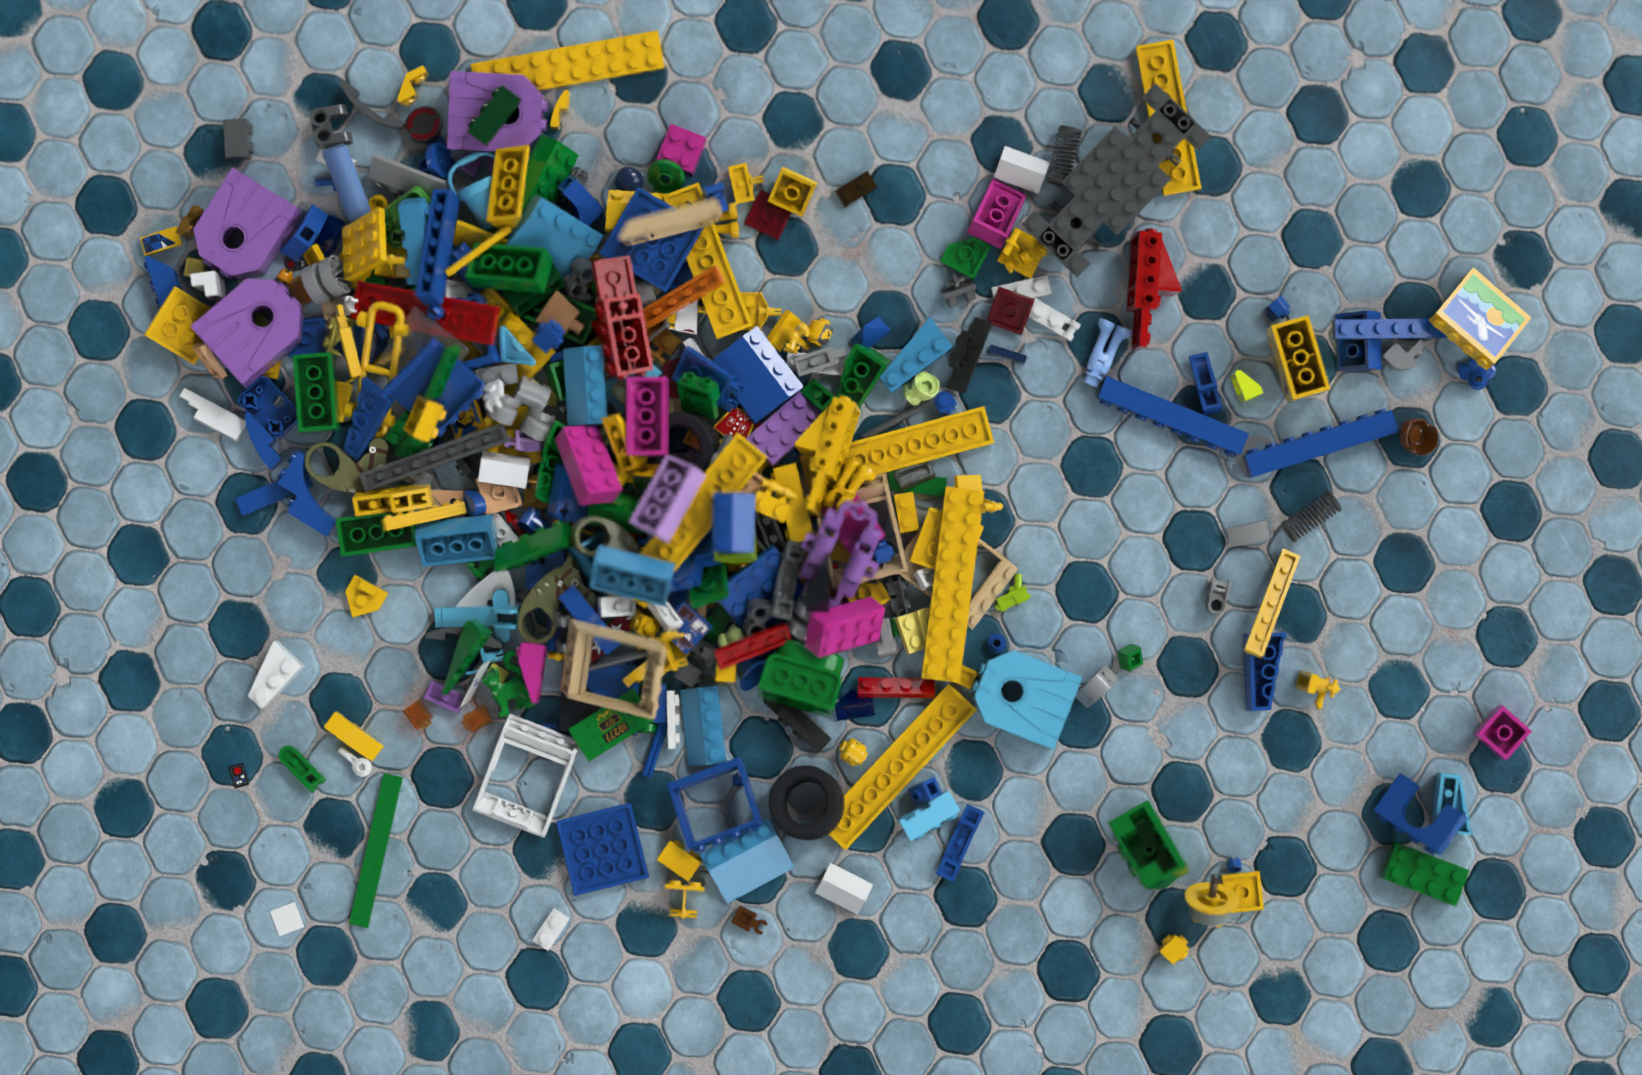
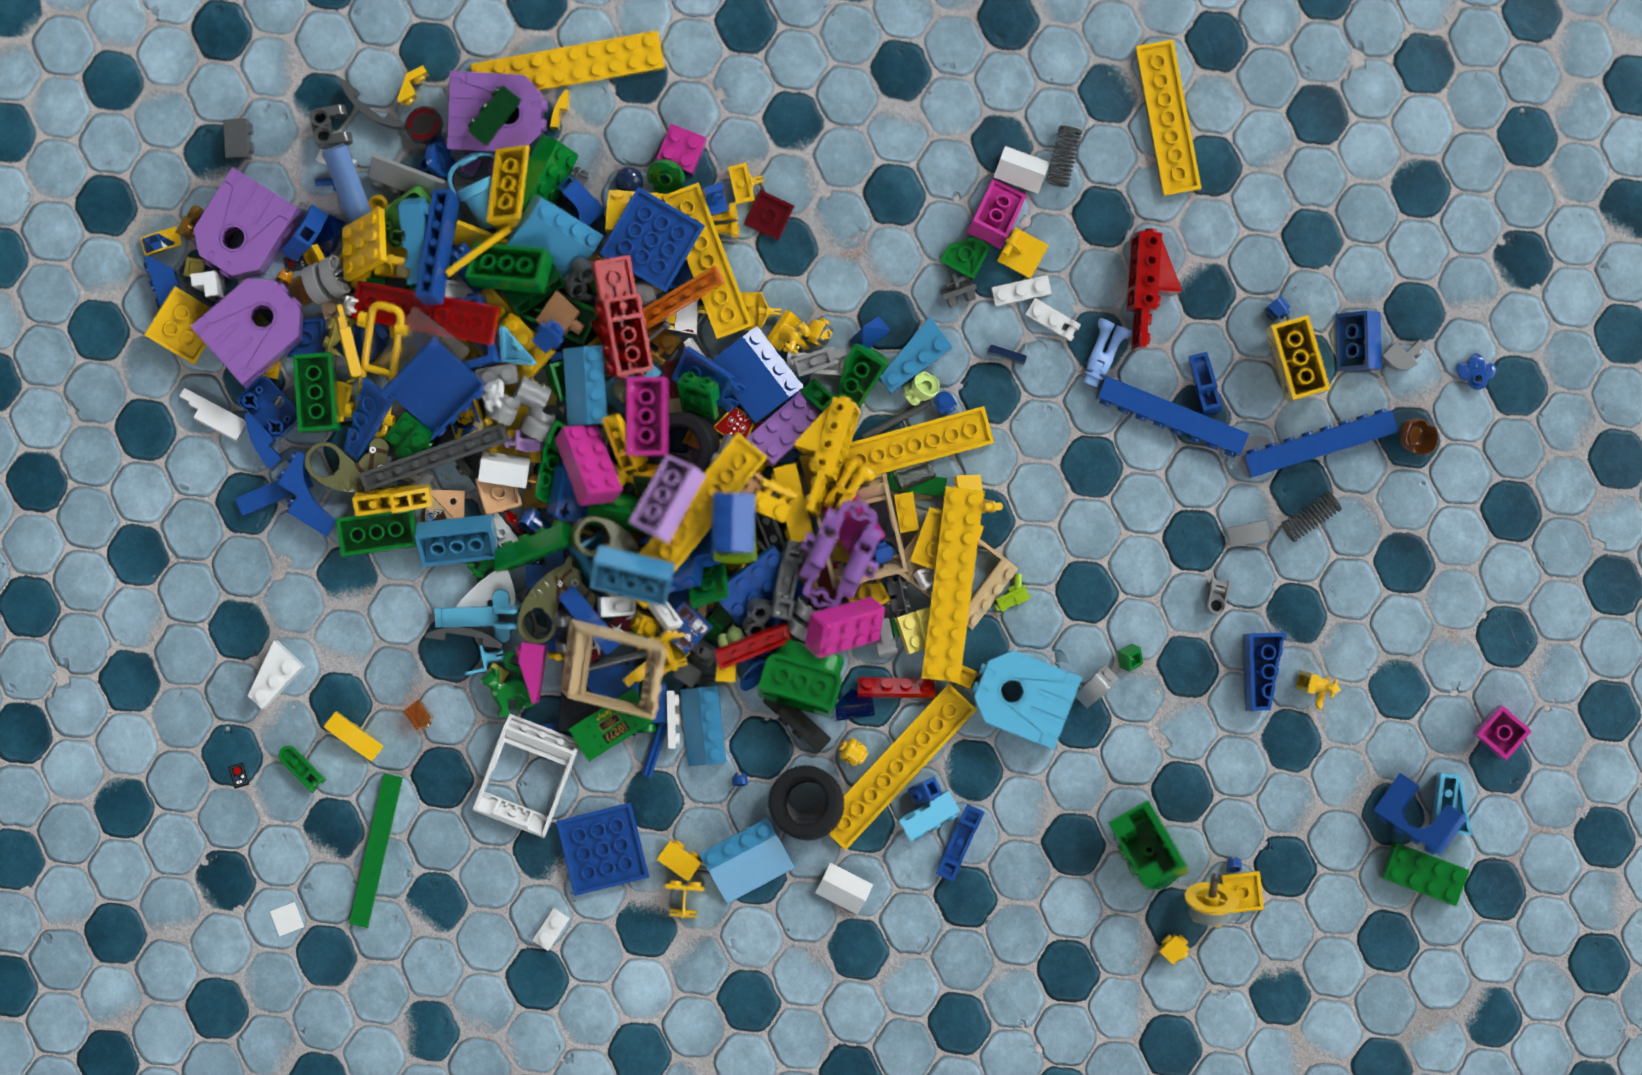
(209, 360): light nougat tile -> none
(361, 766): white plate -> none
(364, 596): yellow plate -> none
(423, 515): yellow piece -> none
(424, 418): yellow brick -> none
(437, 309): blue hinge -> none
(443, 372): green tile -> none
(450, 701): medium lavender plate -> none
(468, 646): green wedge -> none
(474, 502): blue piece -> none
(475, 683): white sticker -> none
(477, 719): clear orange brick -> none
(671, 222): tan window -> none
(701, 777): blue window -> none
(746, 919): reddish brown plate -> none
(792, 191): yellow brick -> none
(818, 588): black slope -> none
(856, 189): dark brown plate -> none
(967, 353): pearl dark grey bracket -> none
(1002, 643): blue plate -> none
(1010, 310): dark red tile -> none
(1024, 257): yellow piece -> none
(1116, 180): dark grey piece -> none
(1245, 386): neon yellow tile -> none
(1271, 603): yellow plate -> none
(1384, 329): plate -> none
(1480, 319): panel -> none

